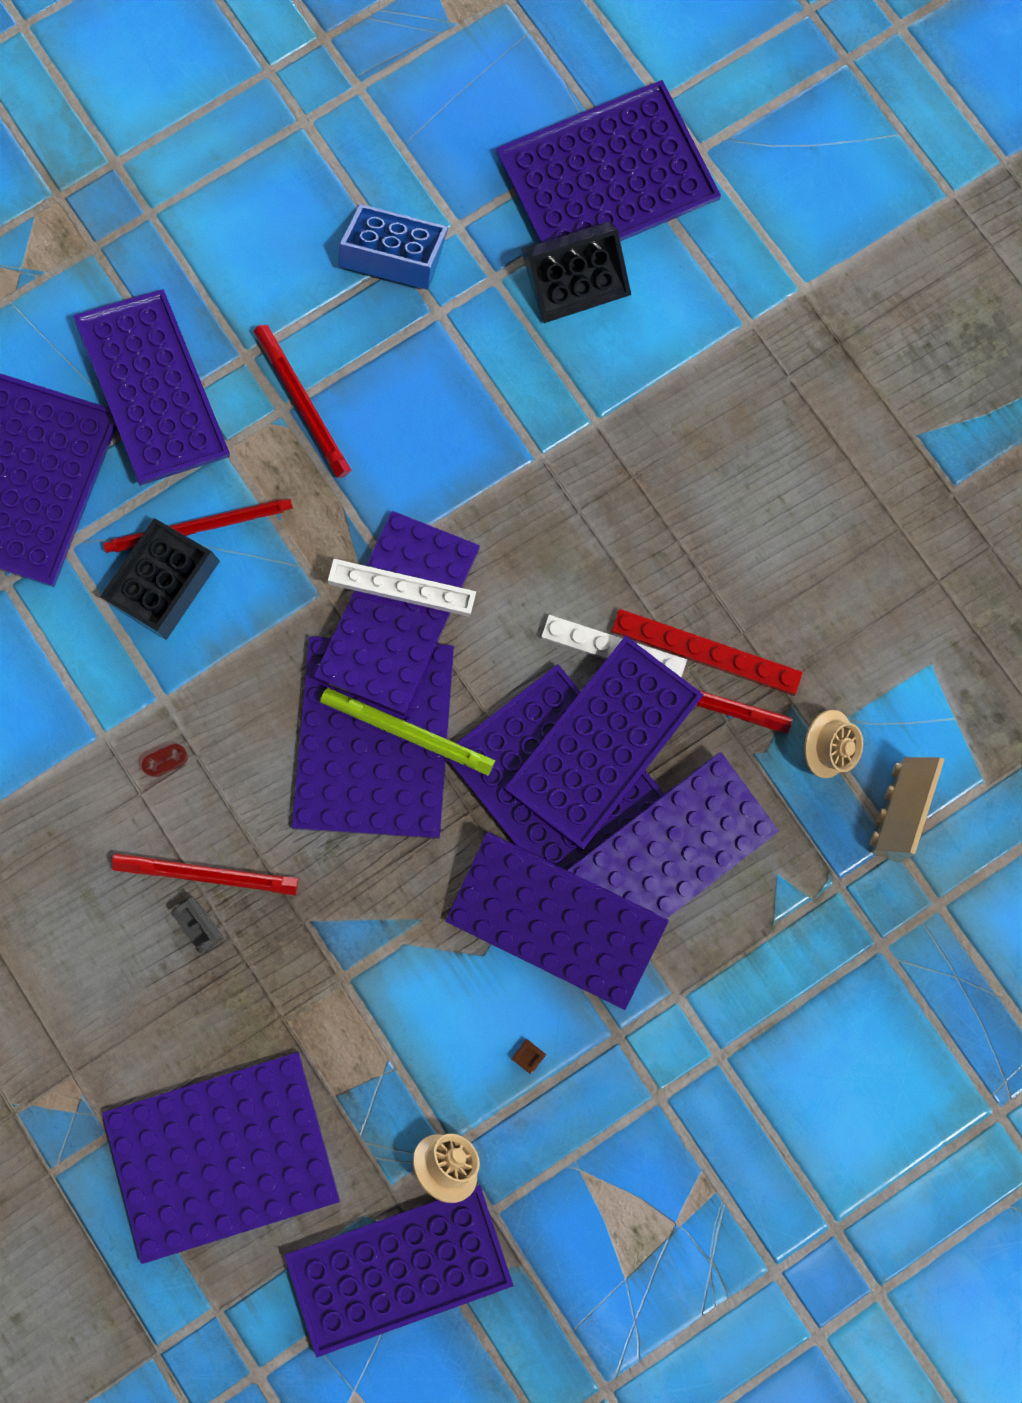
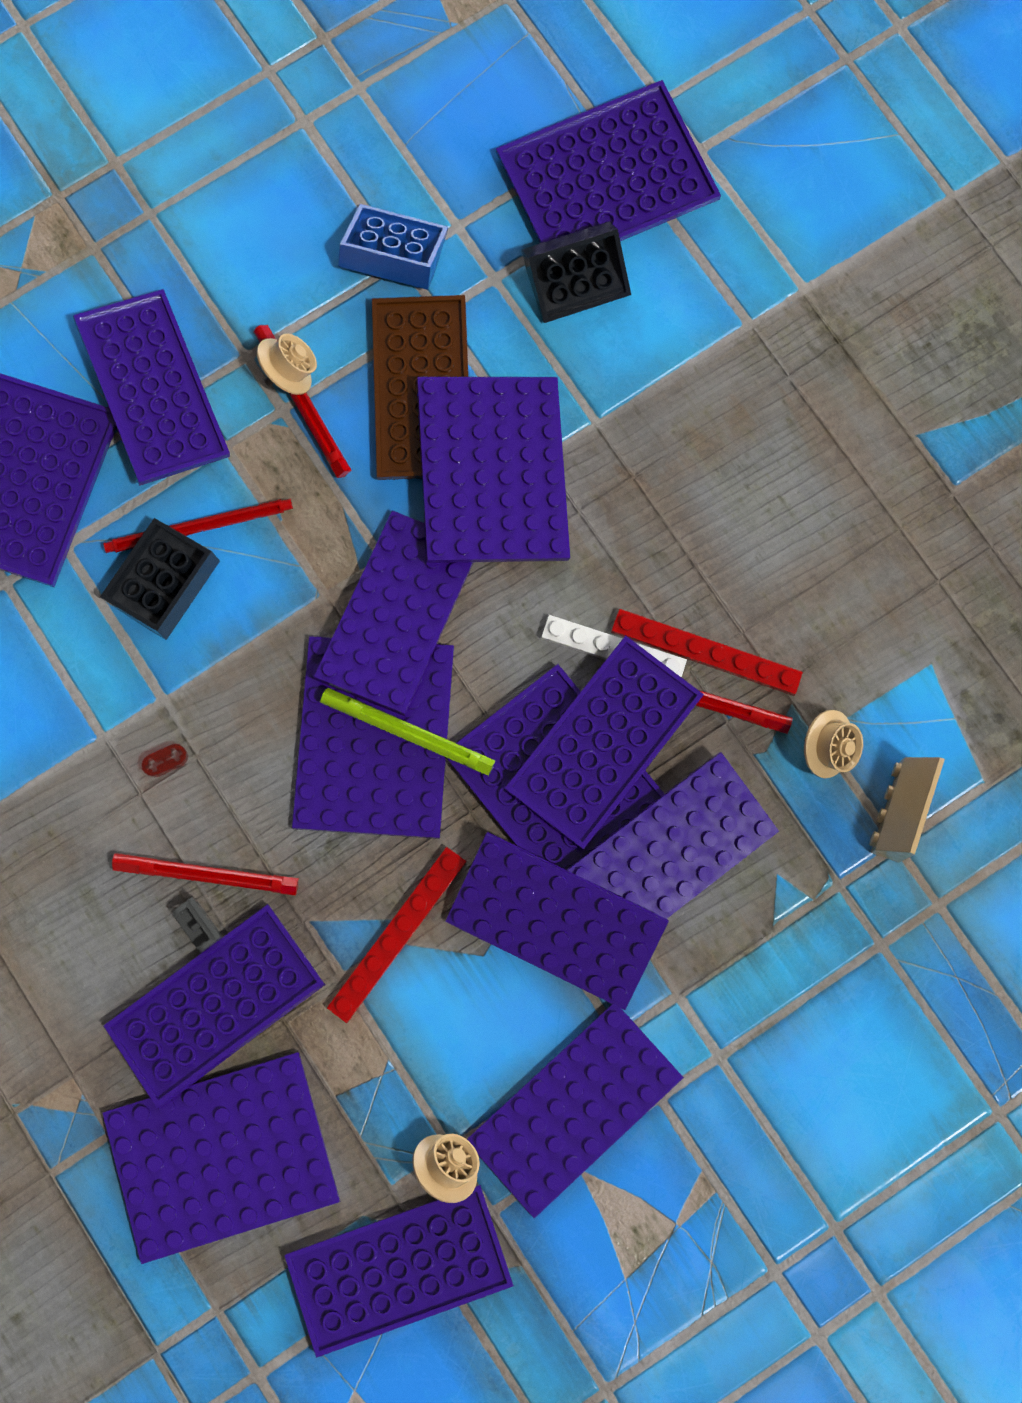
(213, 1006): none -> dark purple plate
(287, 363): none -> tan piece
(396, 935): none -> red plate
(401, 587): white plate -> none
(411, 341): none -> reddish brown plate
(492, 469): none -> dark purple plate
(528, 1056): reddish brown tile -> none
(574, 1109): none -> dark purple plate

